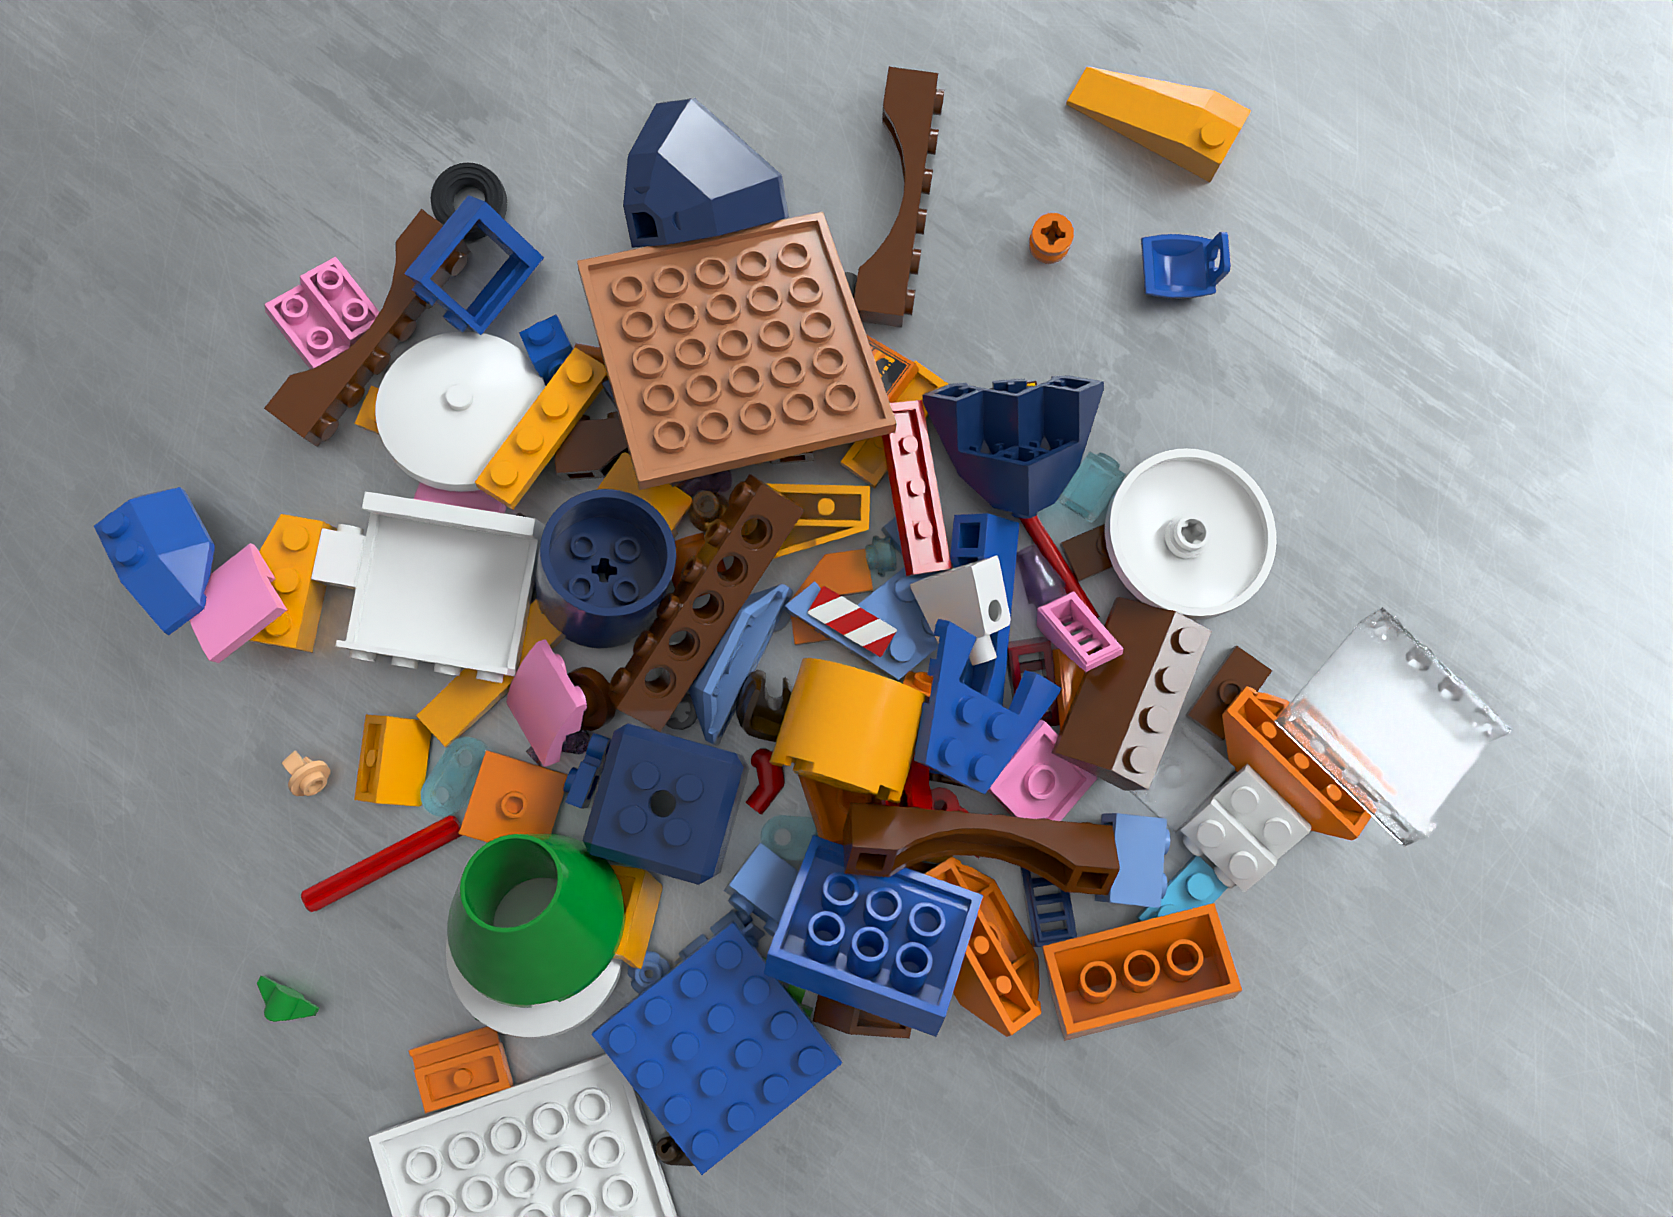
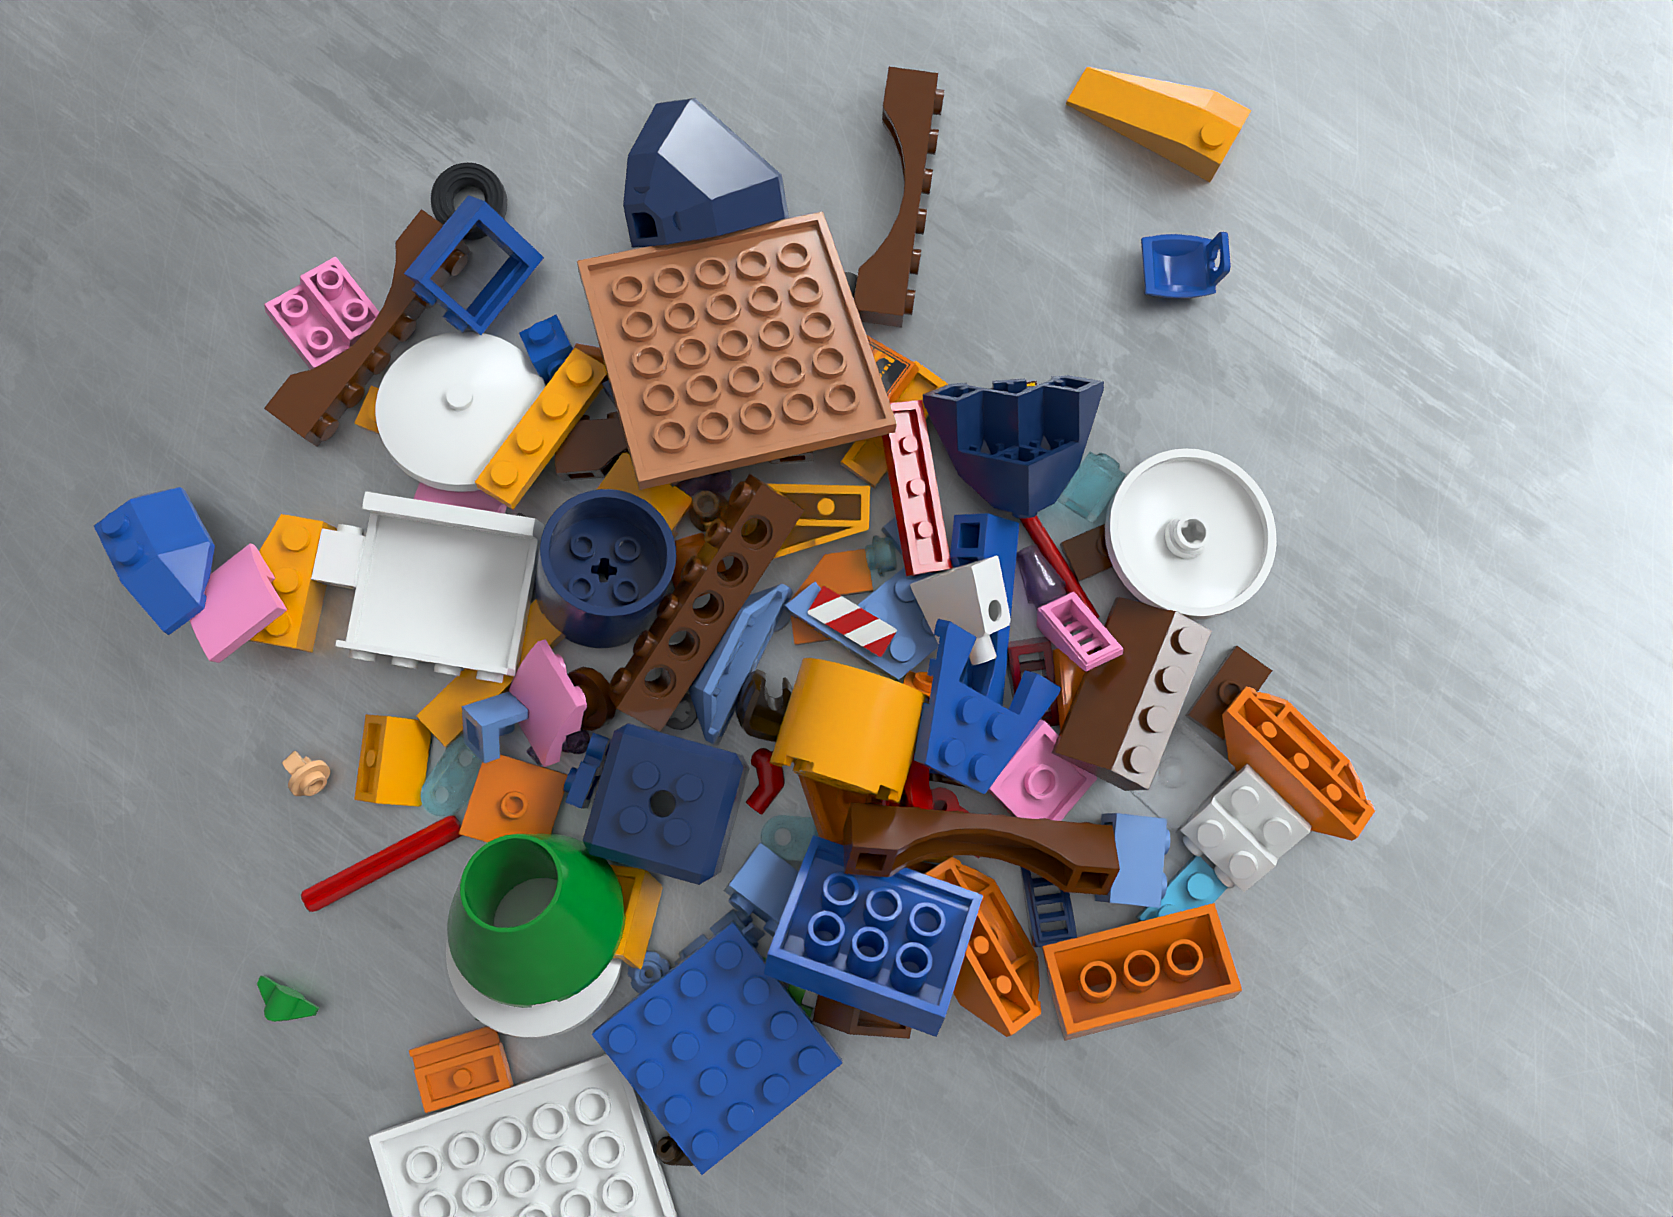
(488, 720): none -> medium blue panel
(1047, 247): orange wheel -> none
(1391, 725): clear panel -> none

